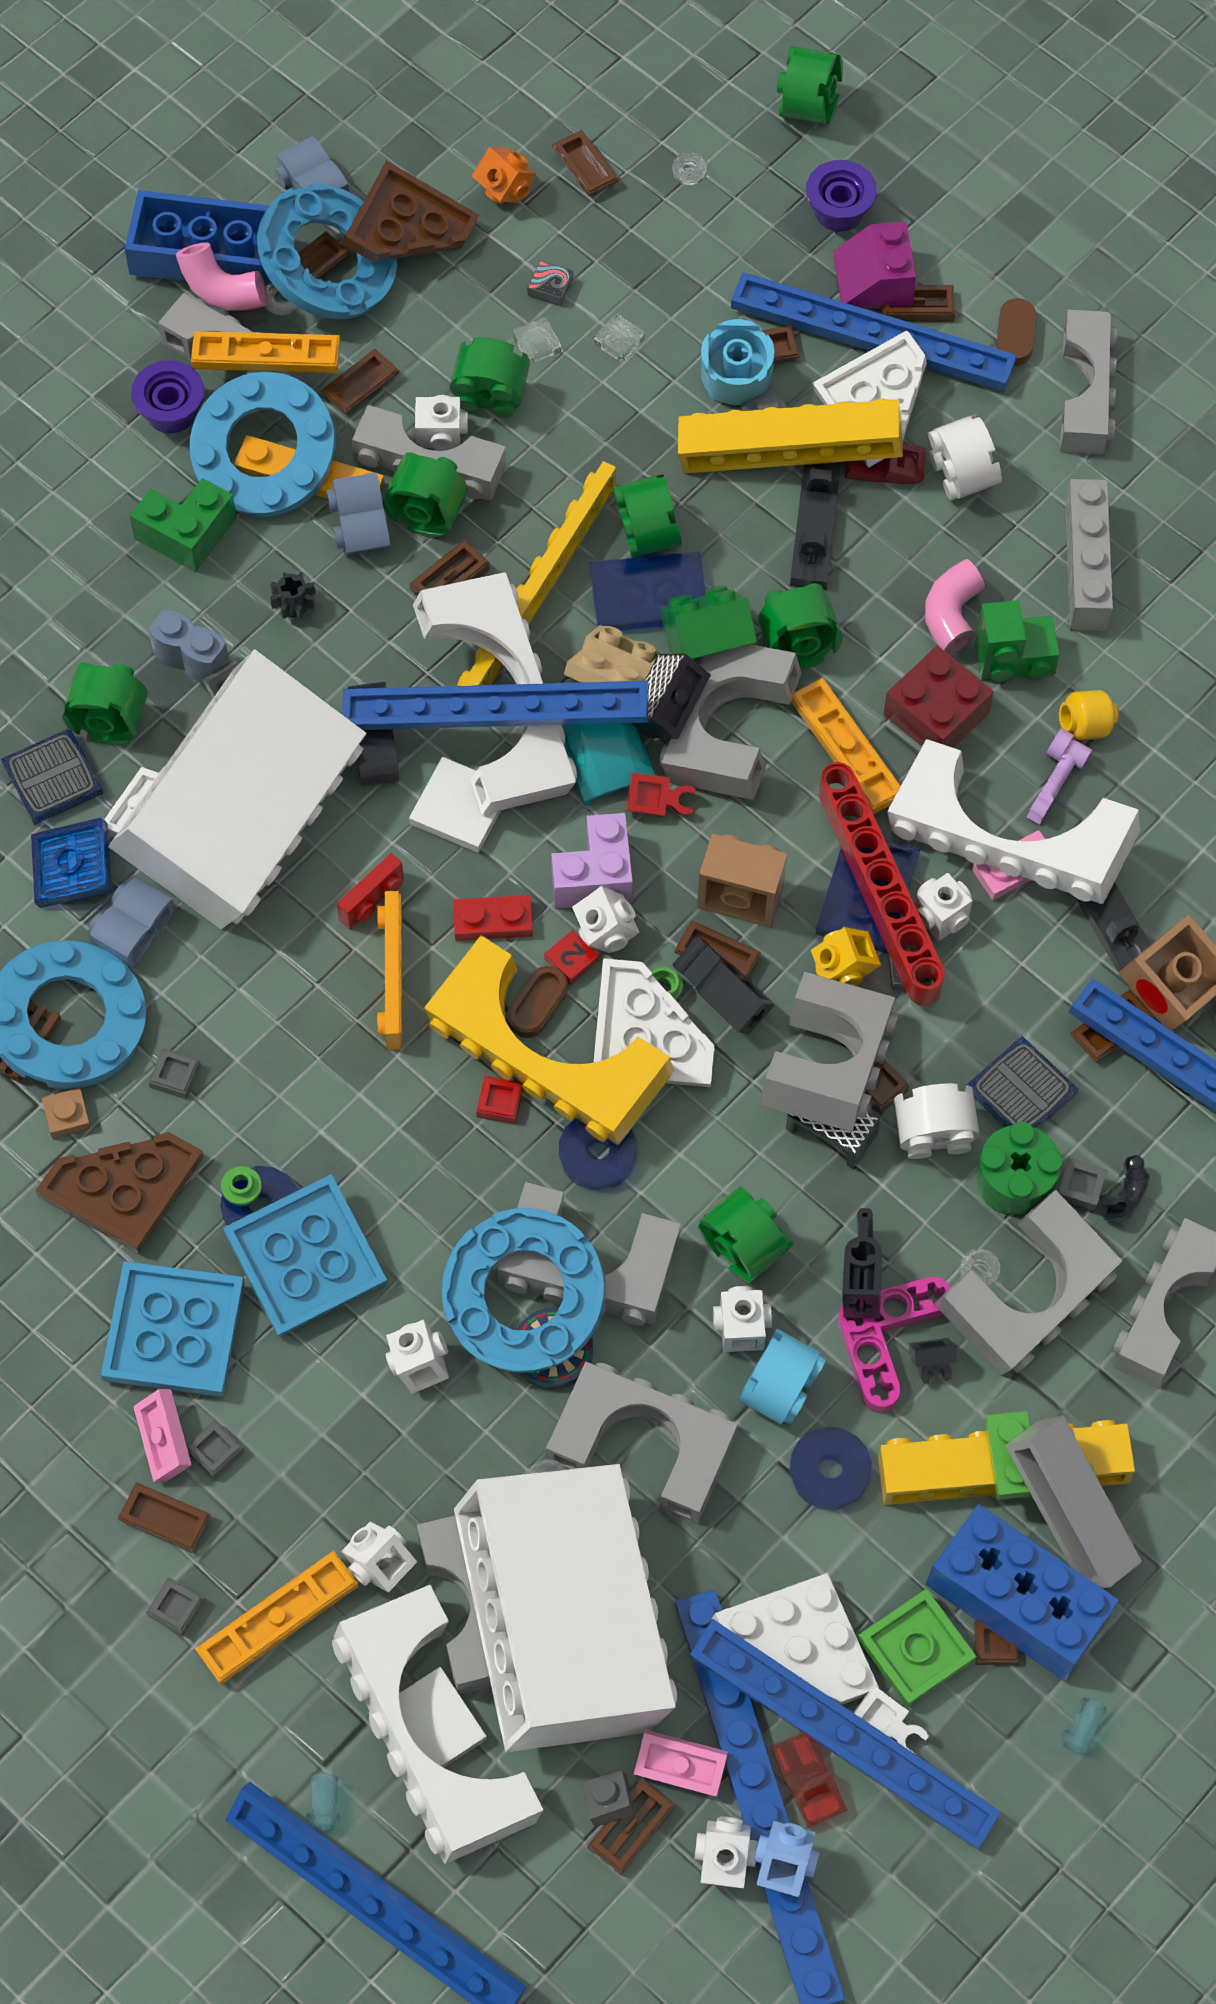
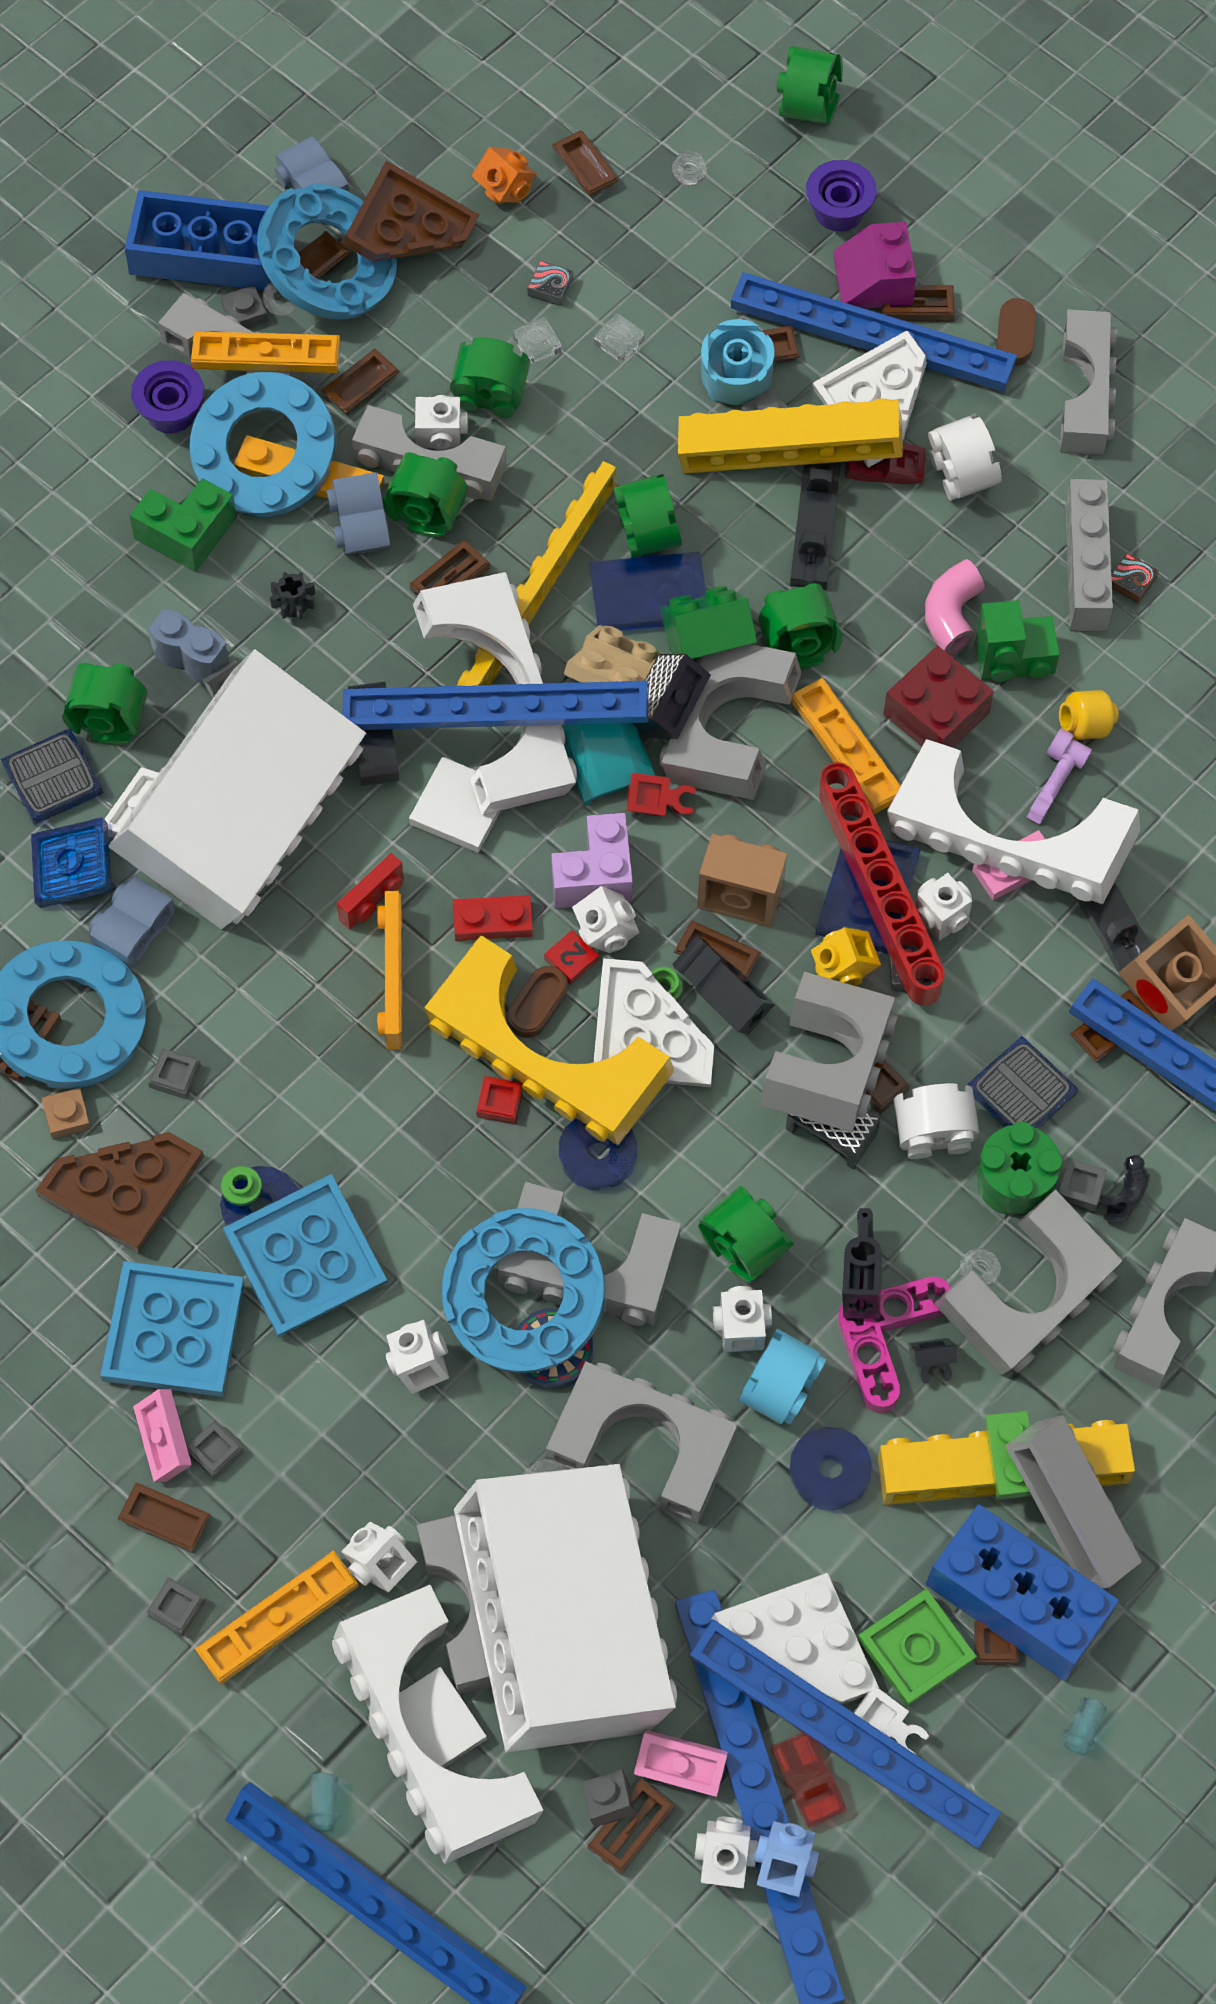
(216, 286): bright pink cylinder -> none
(1133, 577): none -> tile

